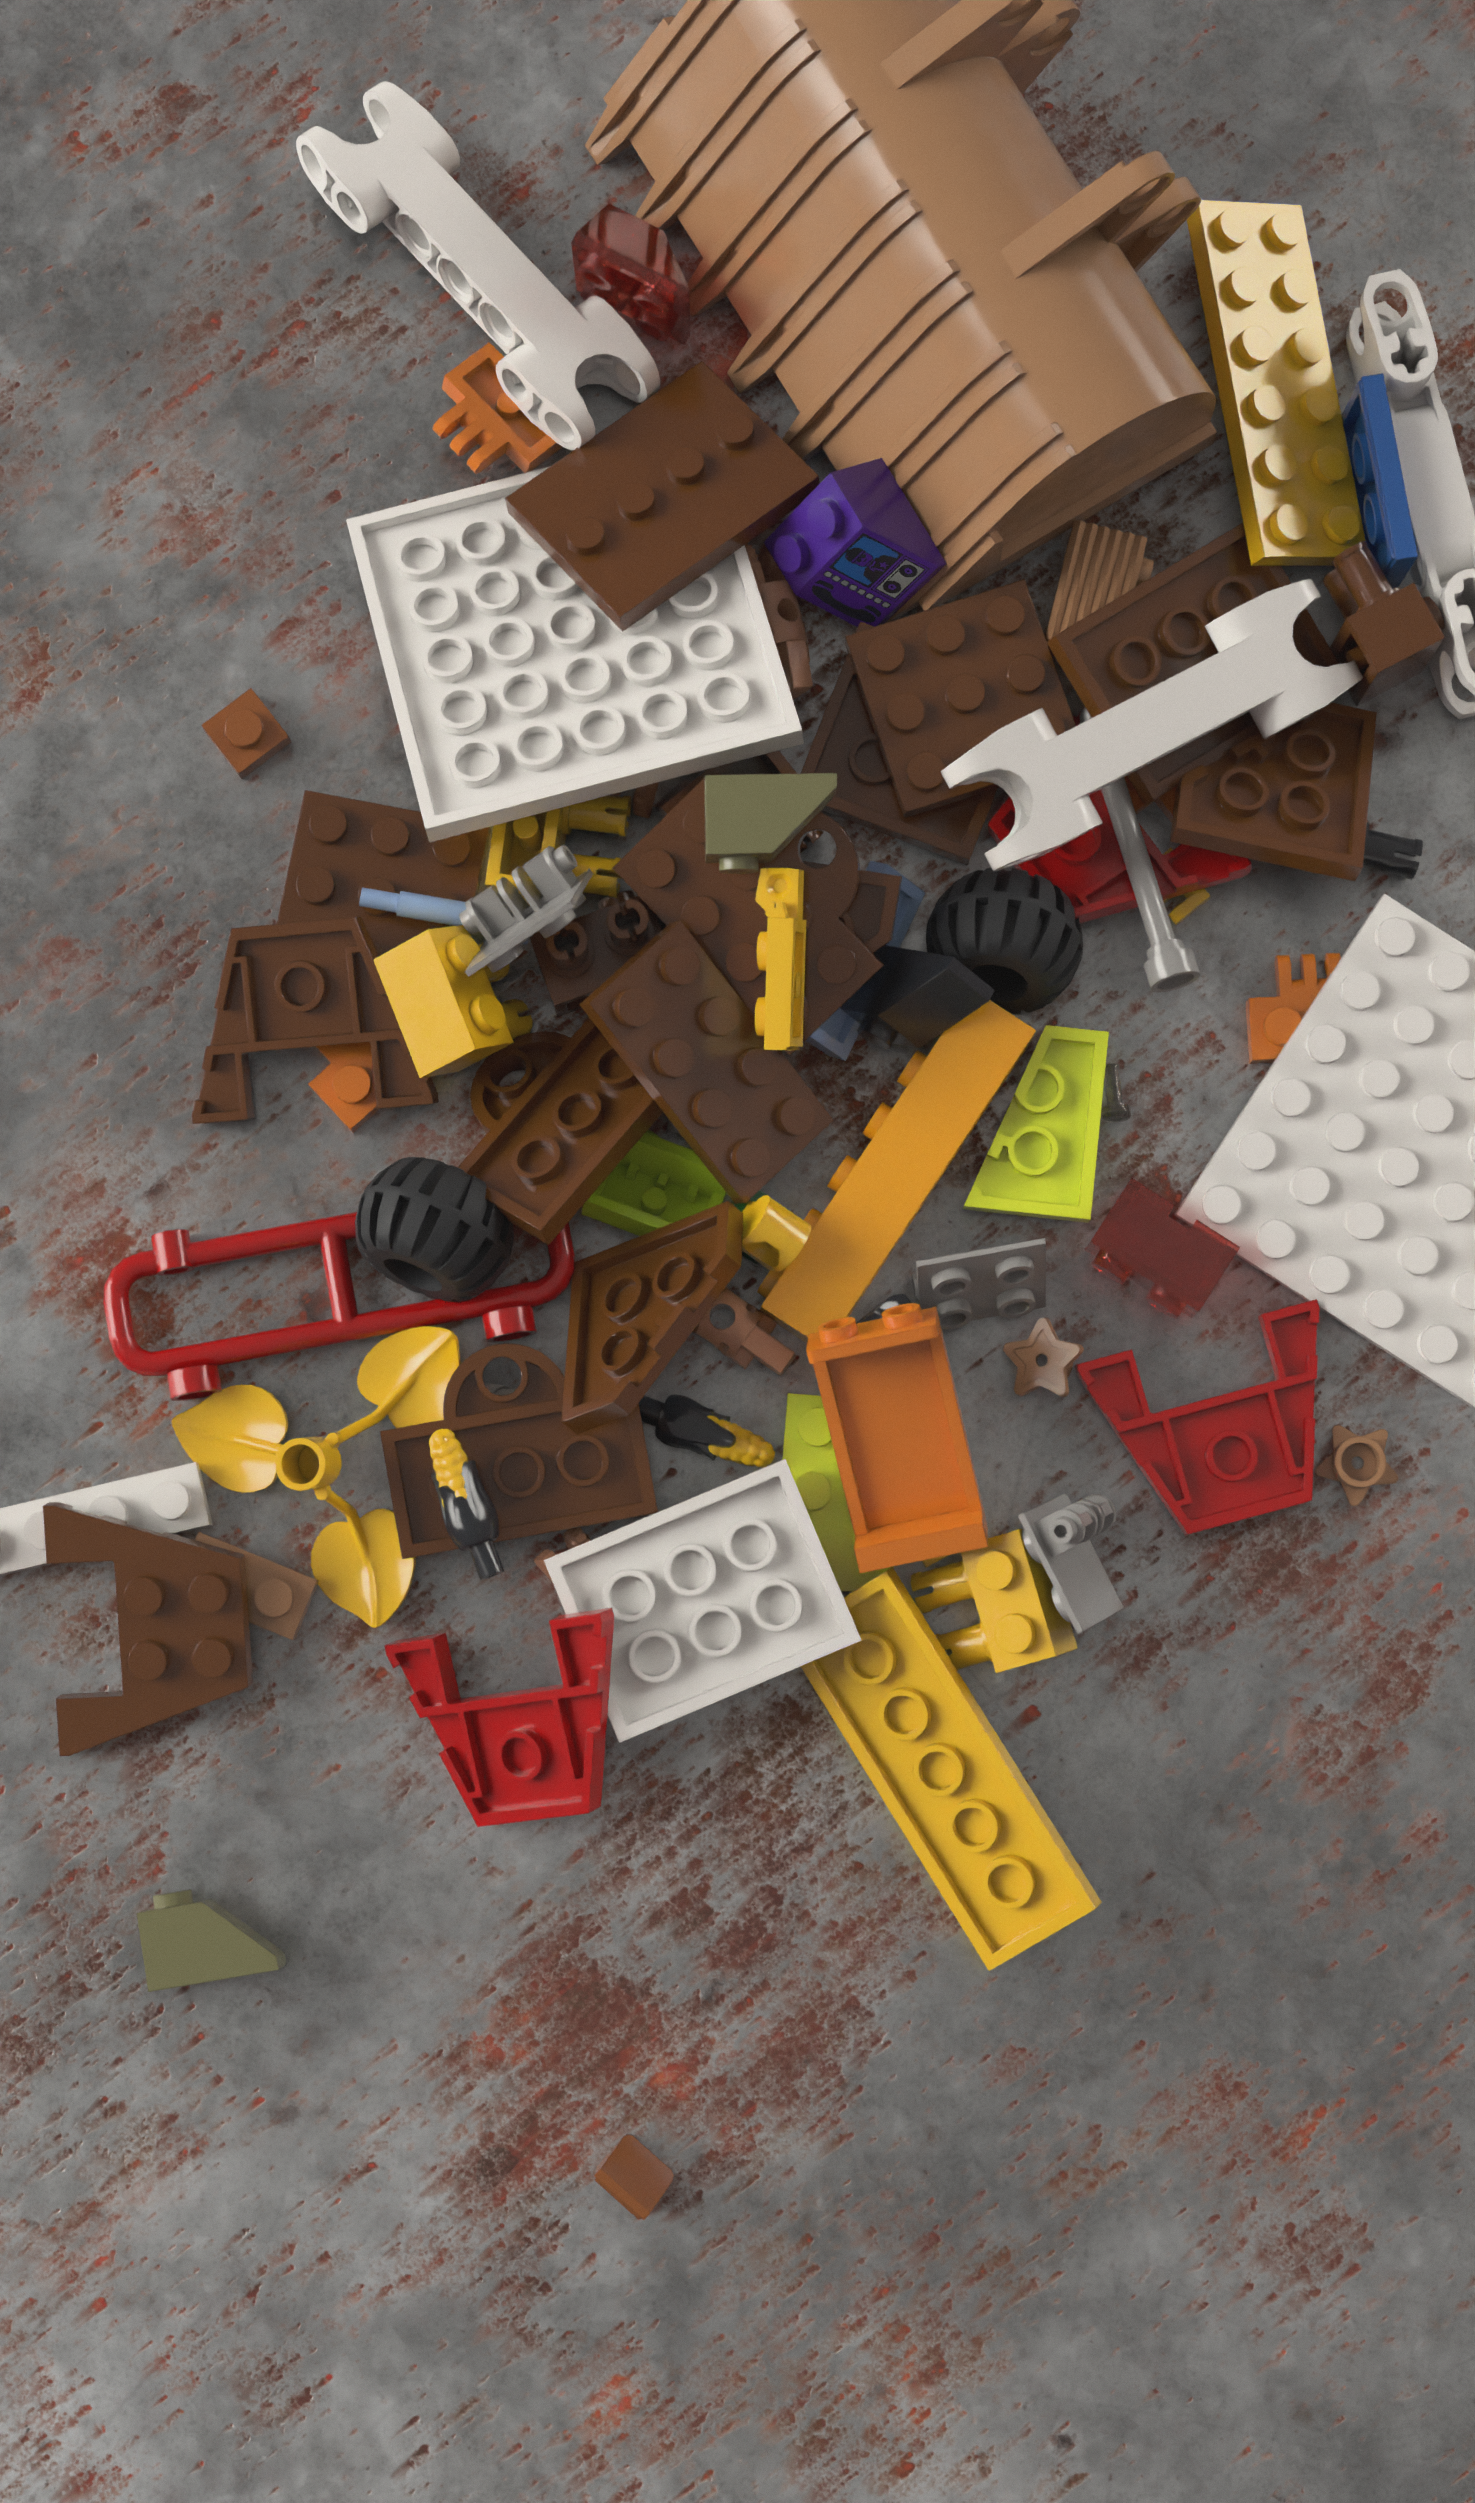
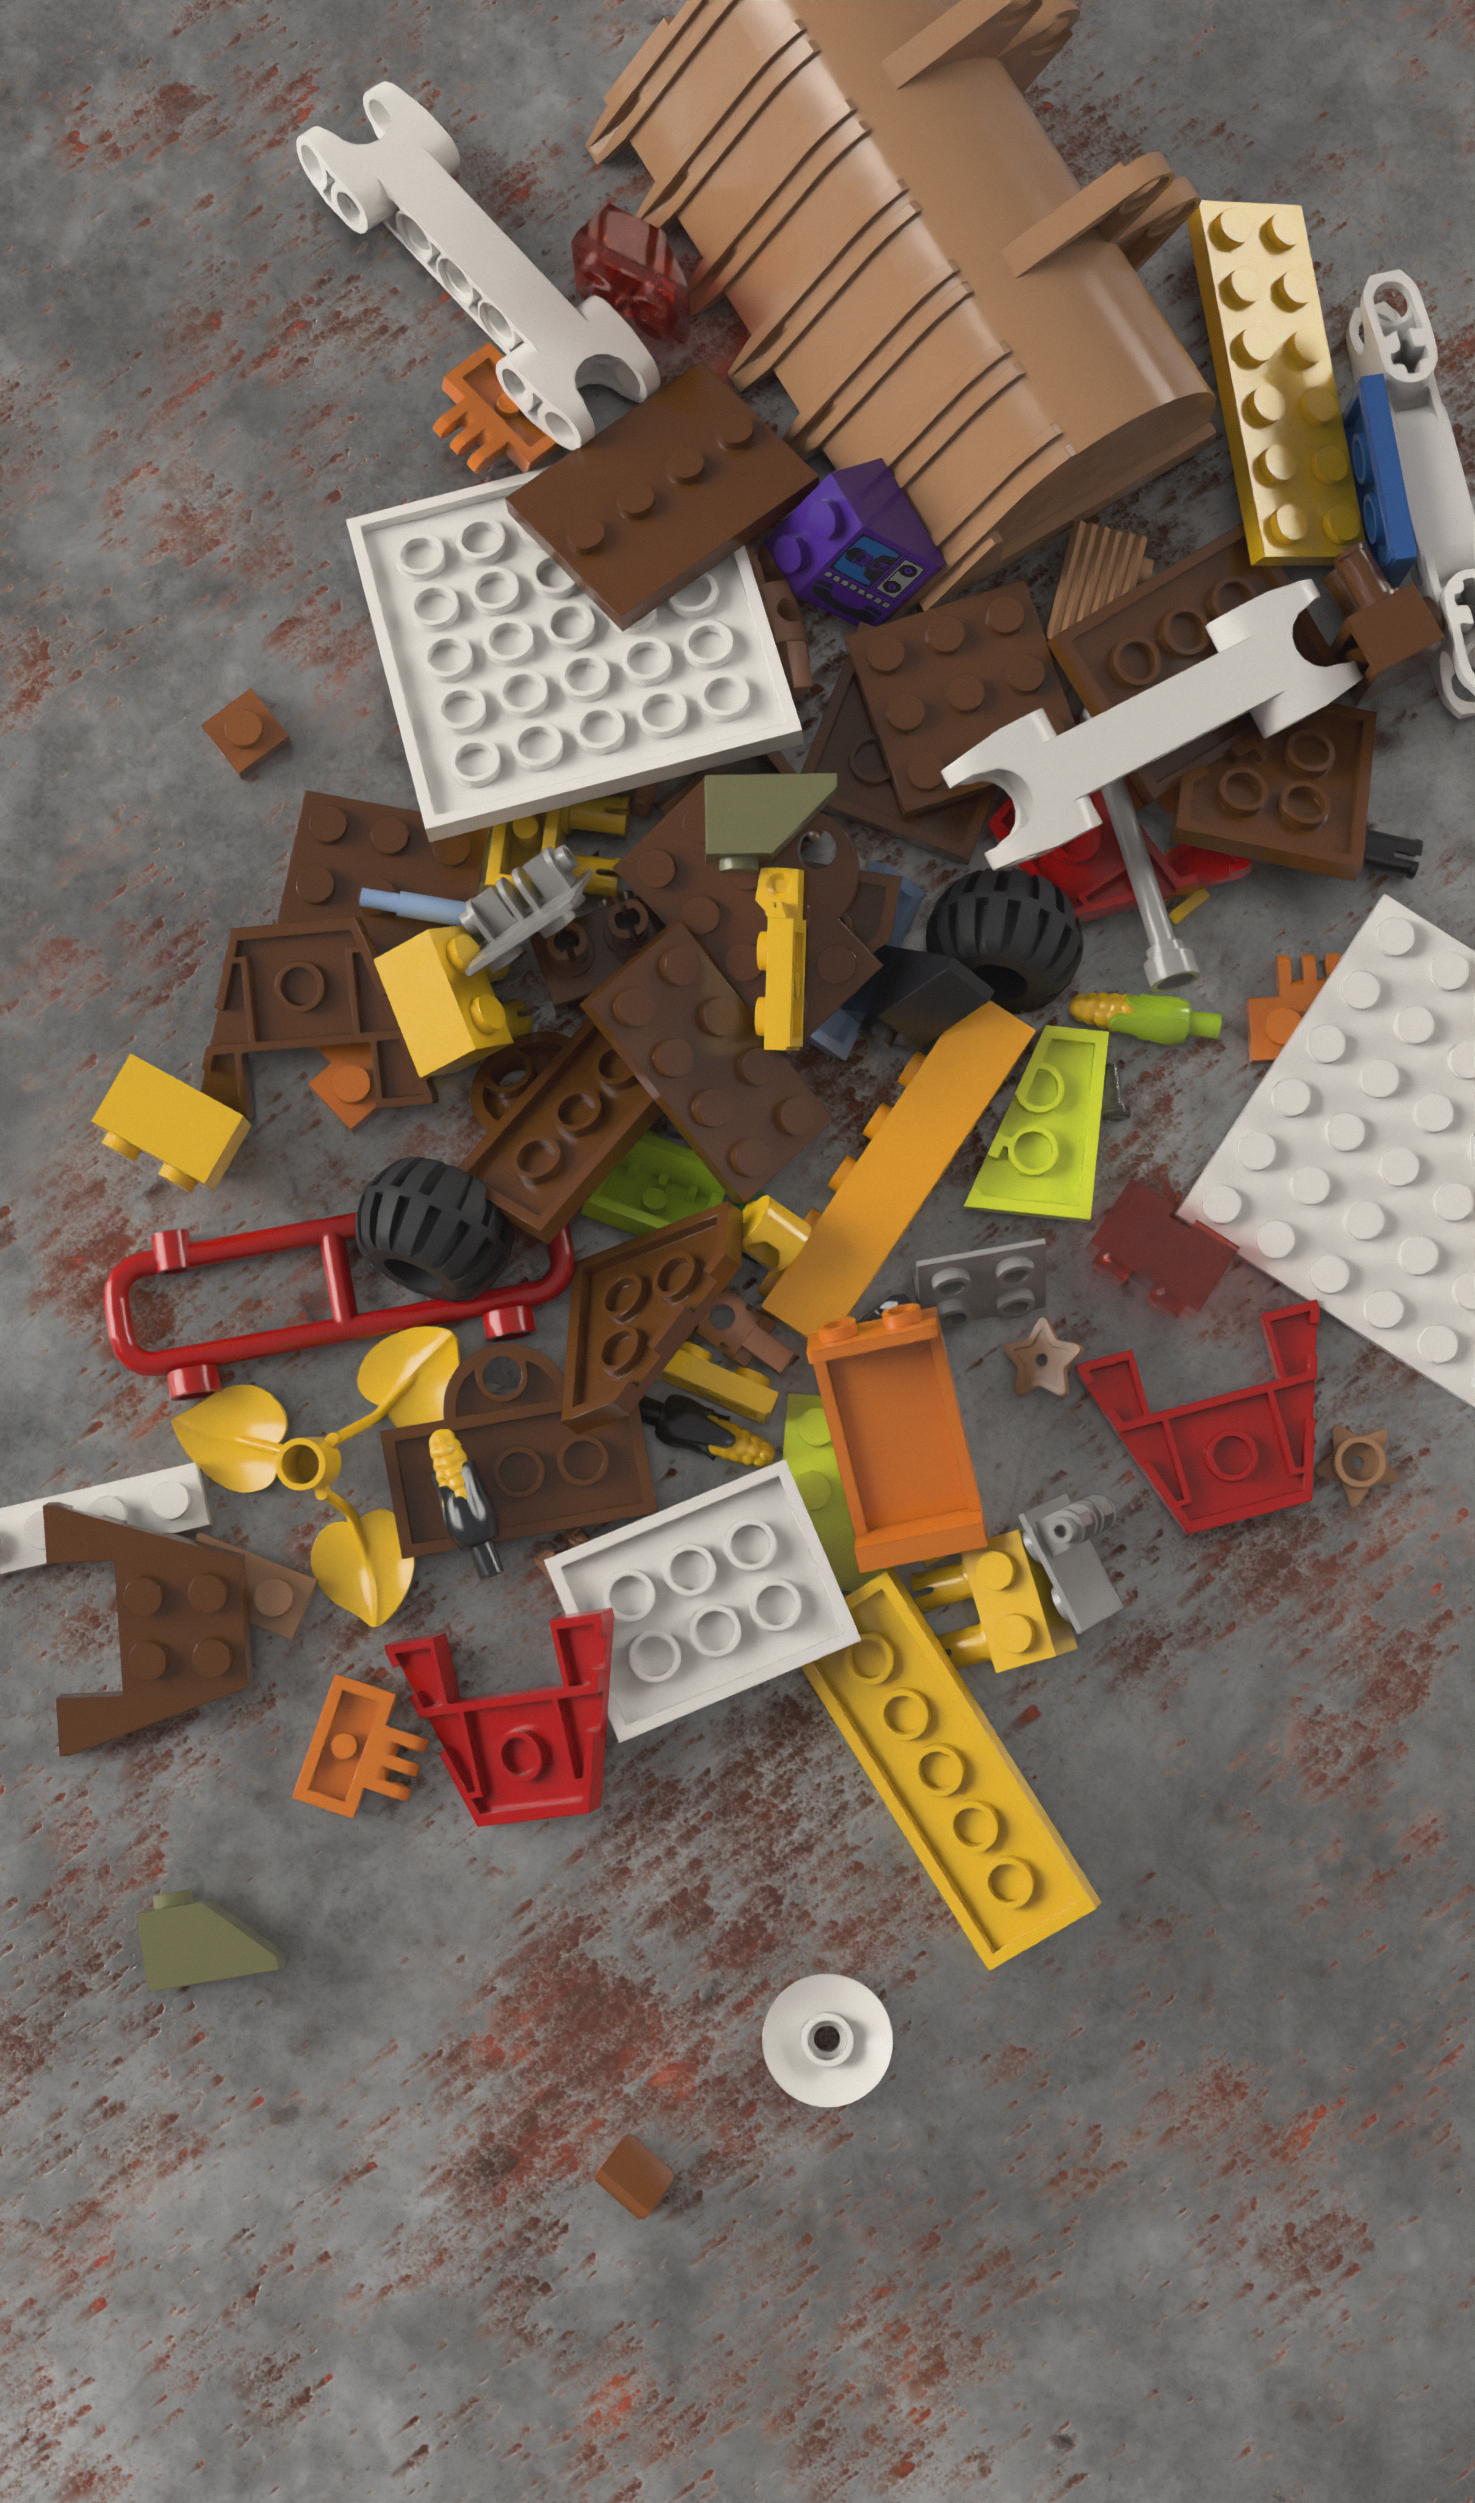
(171, 1124): none -> yellow brick
(355, 1749): none -> orange hinge
(739, 1392): none -> yellow hinge
(832, 2075): none -> white dish
(1146, 1016): none -> lime piece

